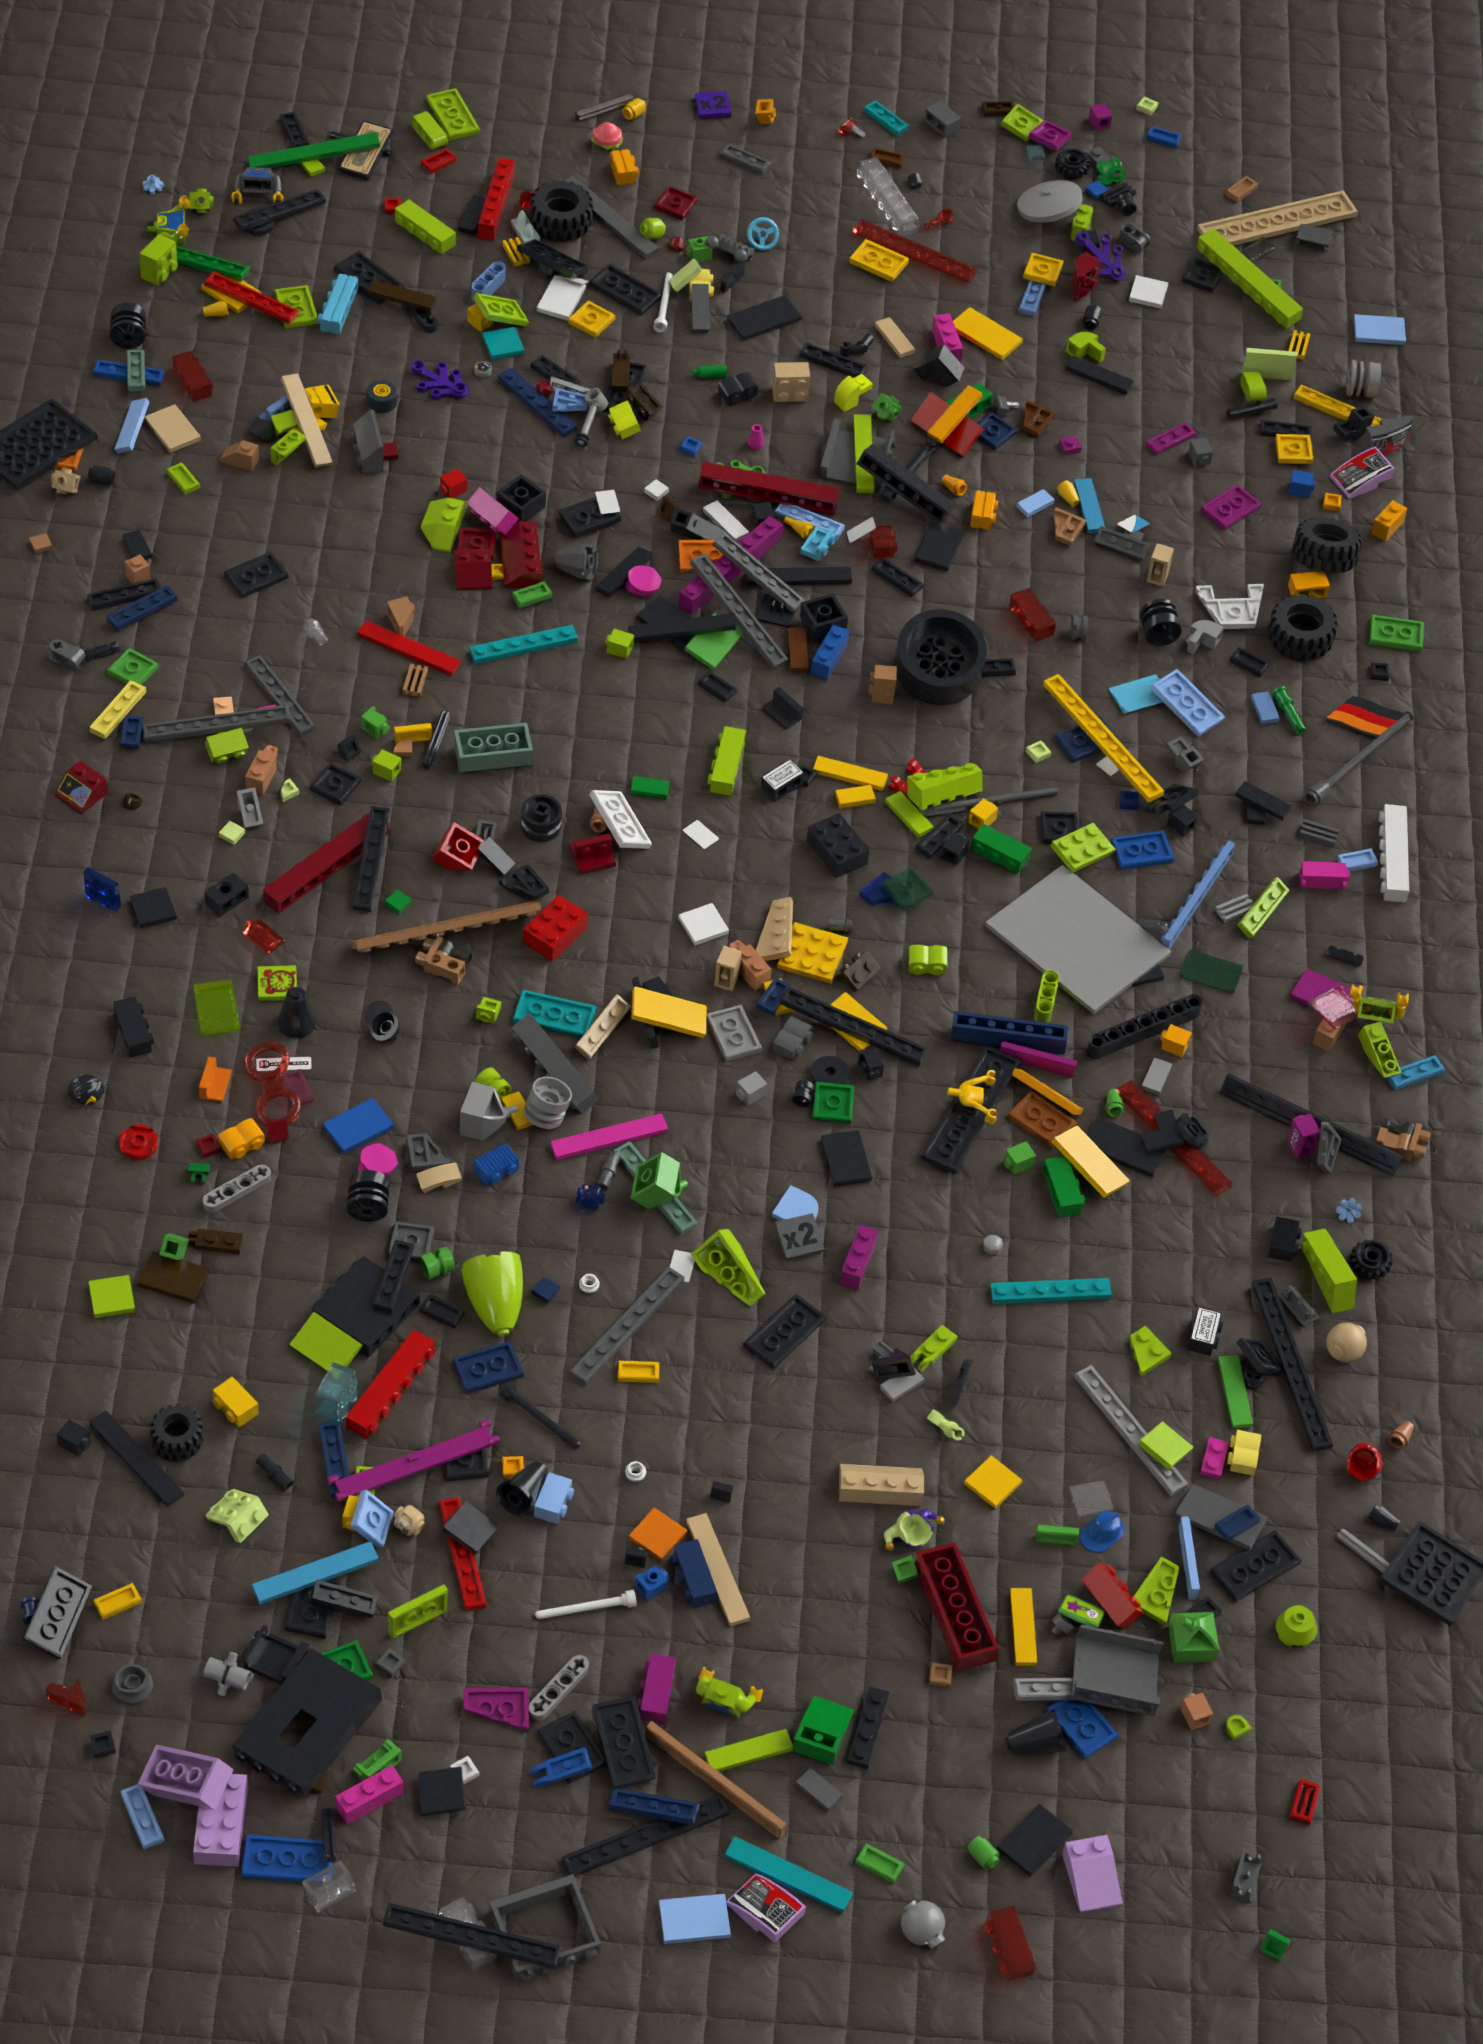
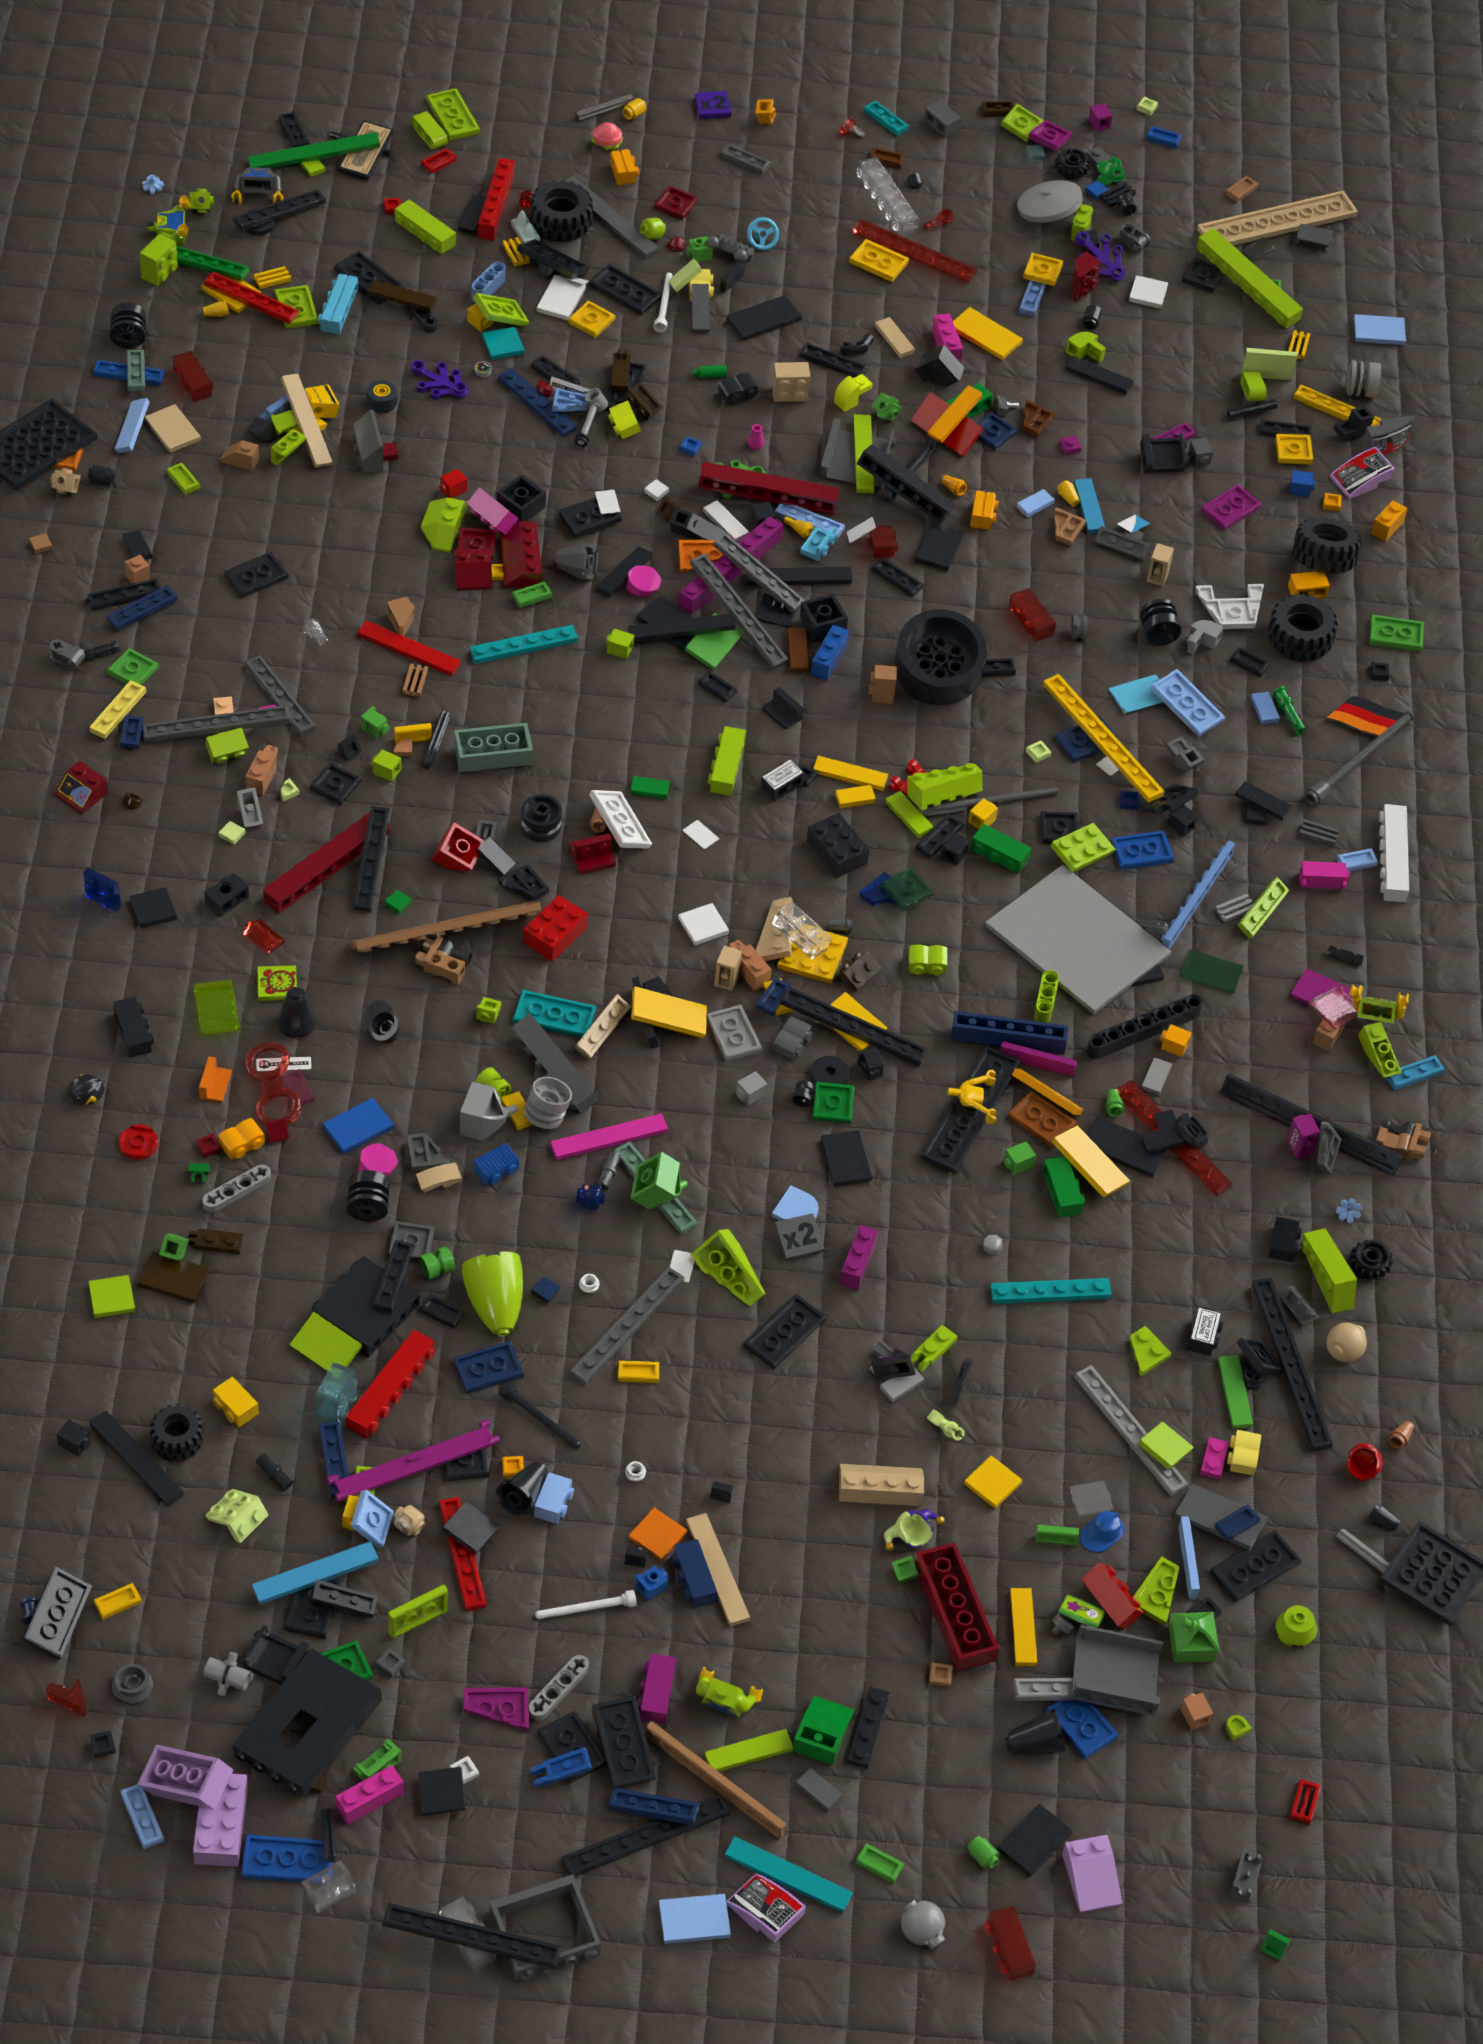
(272, 277): none -> yellow tile
(802, 930): none -> clear brick
(1164, 454): none -> black panel

